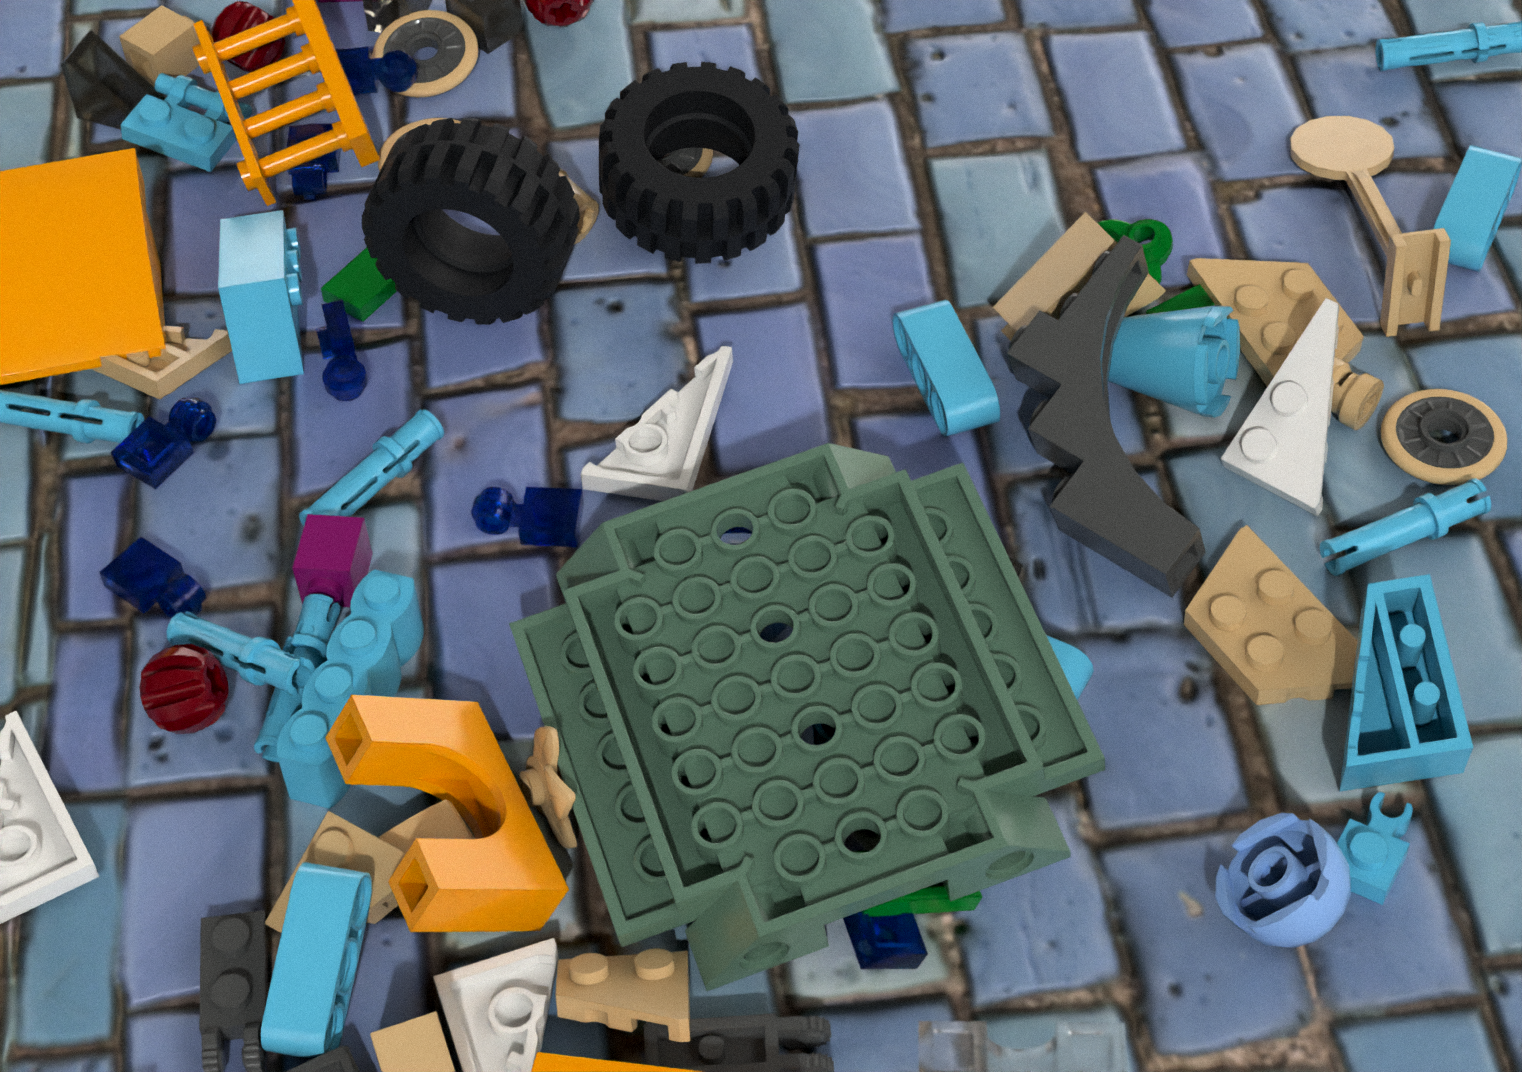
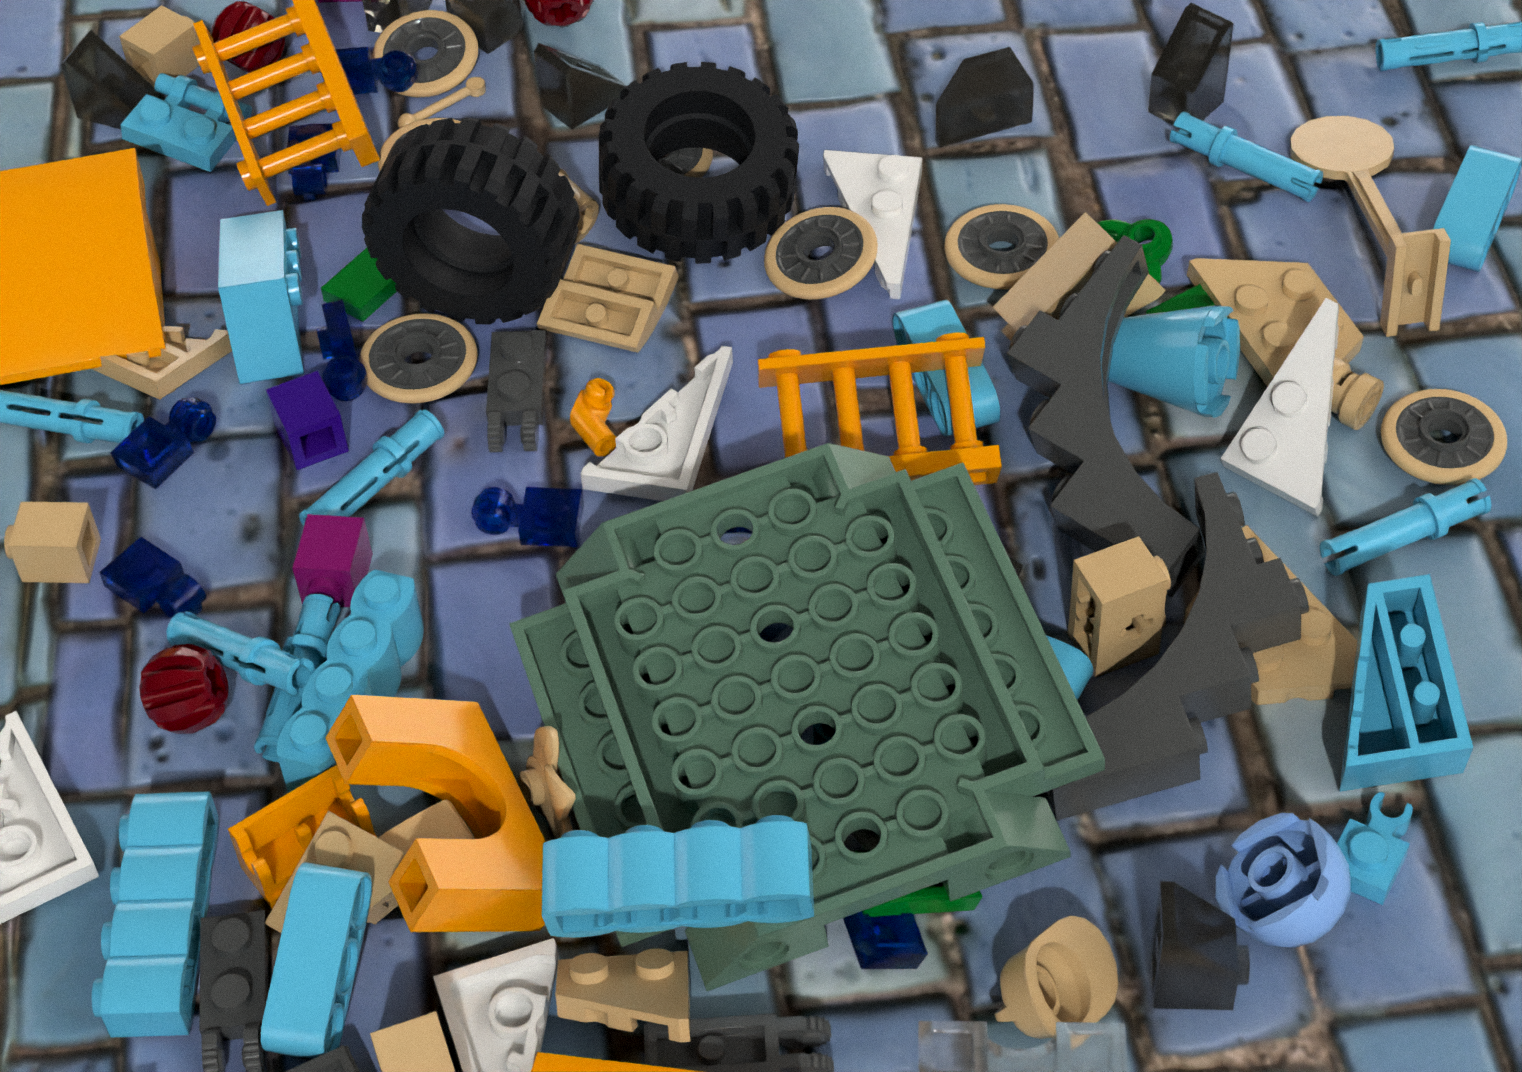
(53, 542): none -> tan brick
(157, 915): none -> medium azure brick
(279, 834): none -> light orange hinge
(307, 420): none -> dark purple brick
(449, 367): none -> dark grey wheel
(474, 87): none -> tan hinge
(516, 386): none -> dark grey hinge
(573, 86): none -> clear smoke slope
(590, 415): none -> light orange arm
(609, 298): none -> tan slope
(677, 879): none -> medium azure brick
(804, 278): none -> wheel
(886, 195): none -> white wing
(950, 353): none -> light orange fence
(973, 232): none -> dark grey wheel
(984, 98): none -> clear smoke slope
(1059, 978): none -> tan piece
(1118, 605): none -> tan brick
(1155, 727): none -> dark grey arch
(1192, 66): none -> clear smoke slope
(1195, 953): none -> clear smoke slope
(1227, 148): none -> medium azure pin

